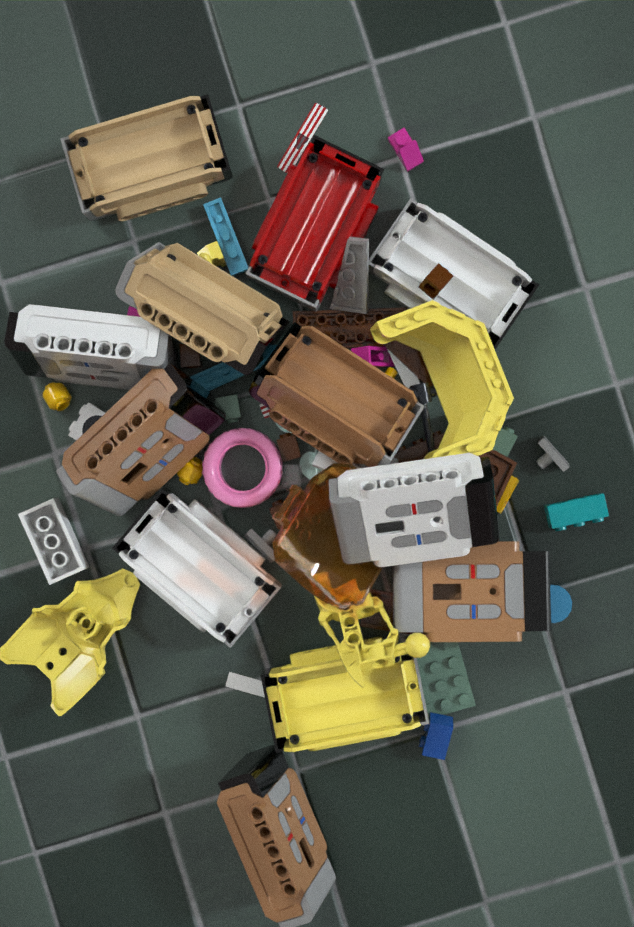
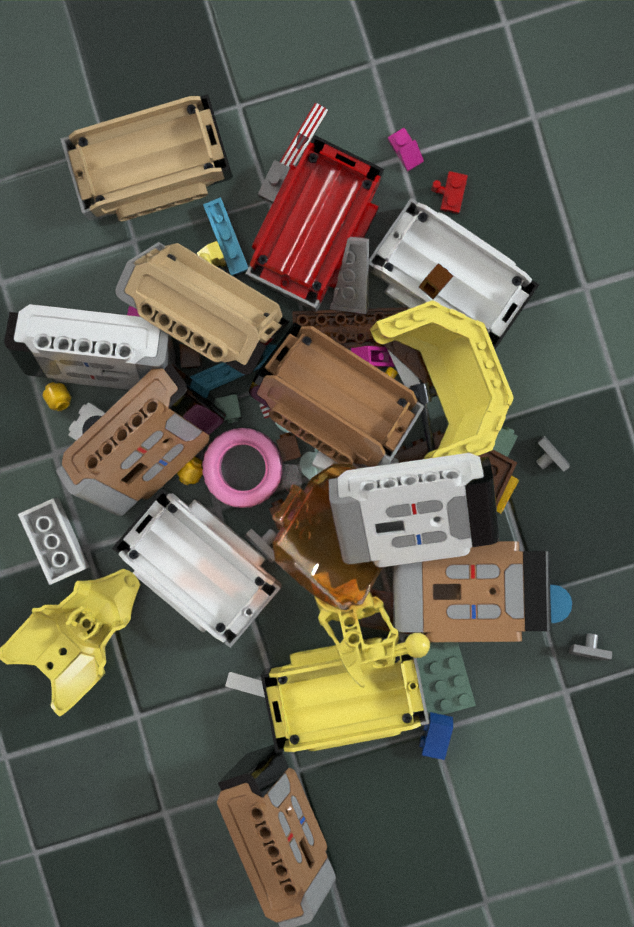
(273, 181): none -> light grey tile
(452, 192): none -> red plate
(576, 511): teal brick -> none
(590, 649): none -> light grey tile

